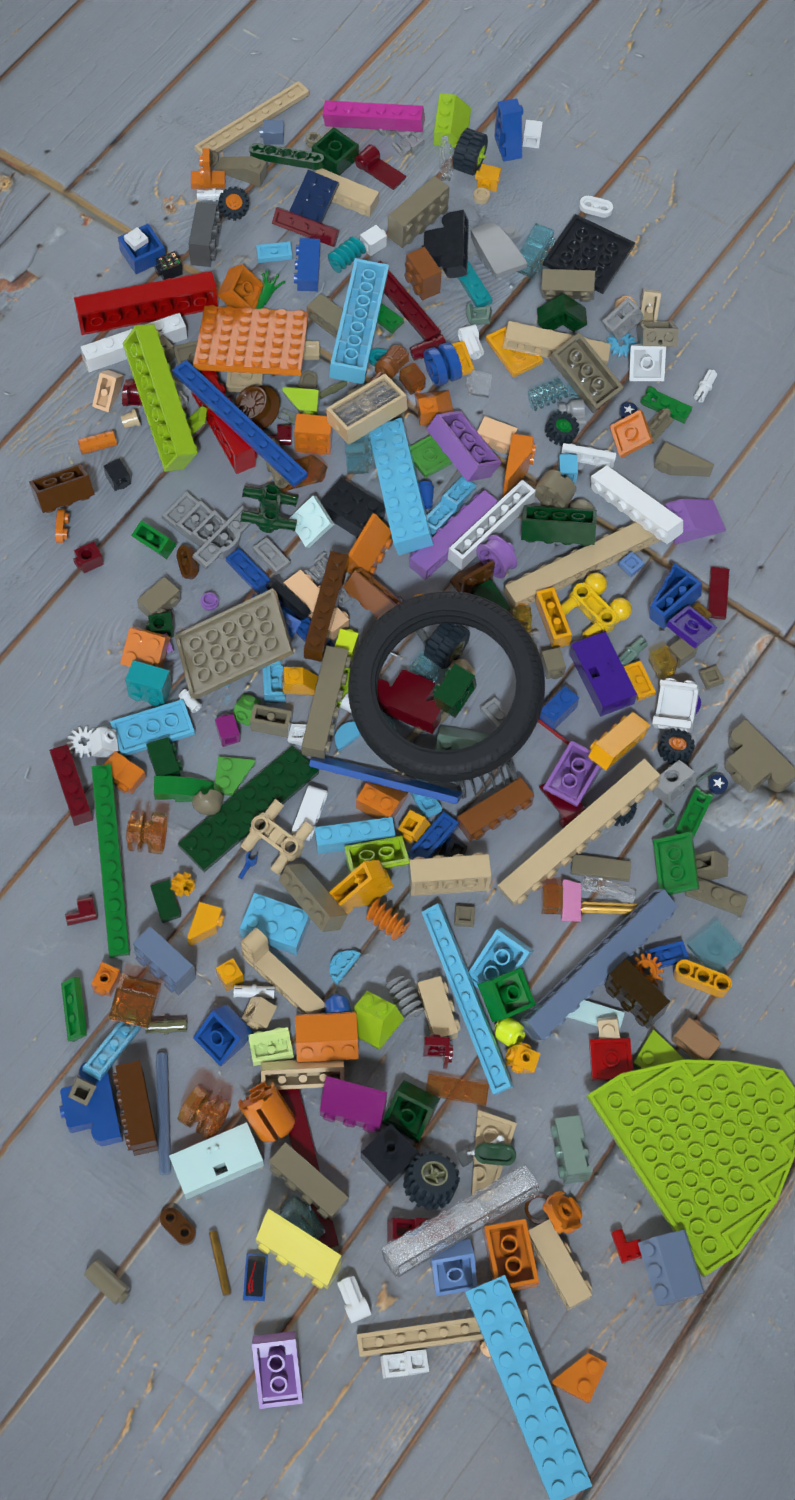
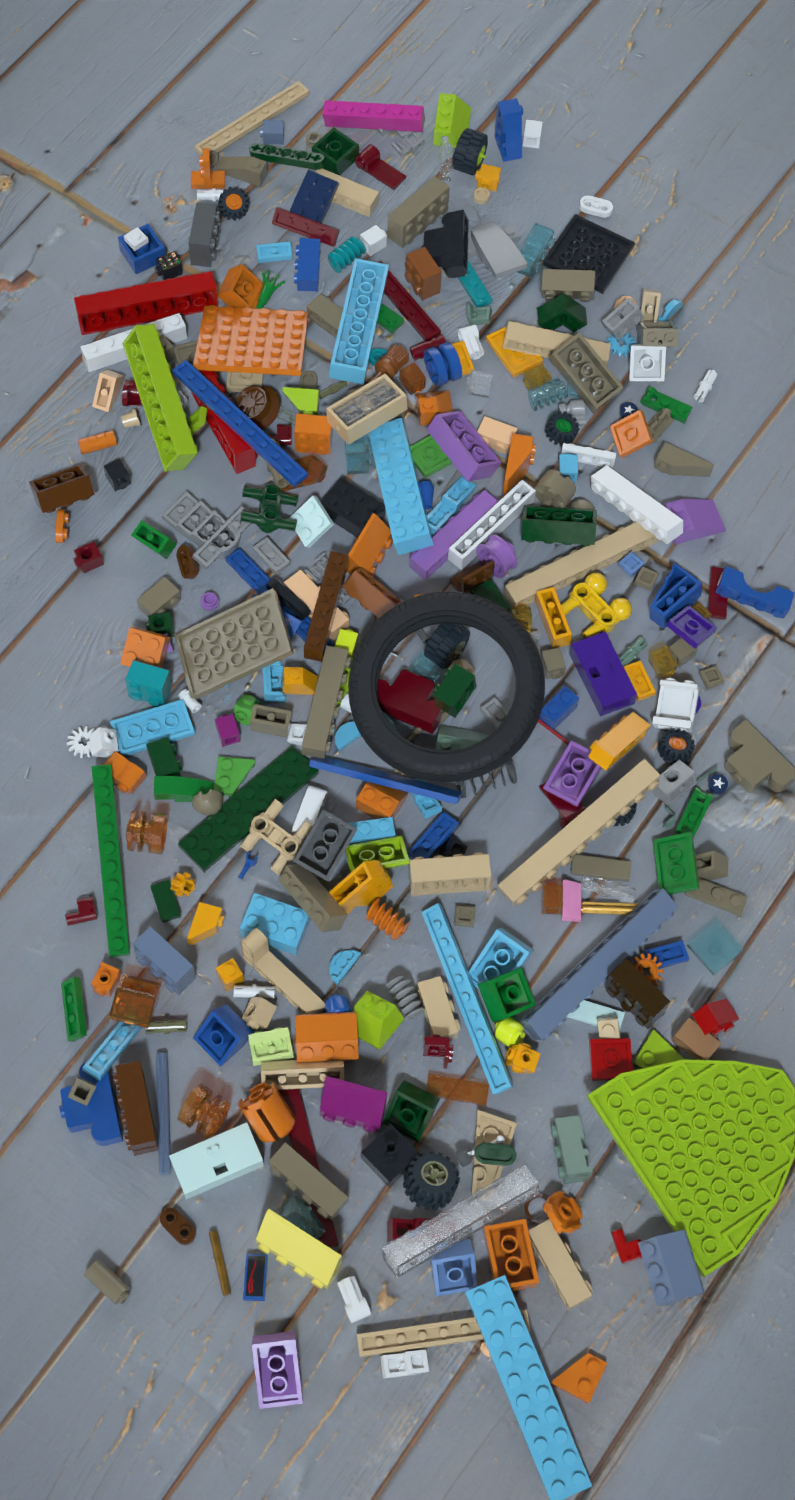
(71, 785): dark red brick -> none
(311, 350): tan plate -> none
(325, 845): none -> dark grey brick
(413, 826): light orange brick -> none
(495, 809): dark orange brick -> none
(536, 377): none -> clear yellow brick
(646, 578): none -> dark tan plate
(671, 309): none -> medium azure tile
(712, 977): light orange beam -> none
(716, 1017): none -> red brick
(733, 586): none -> blue arch

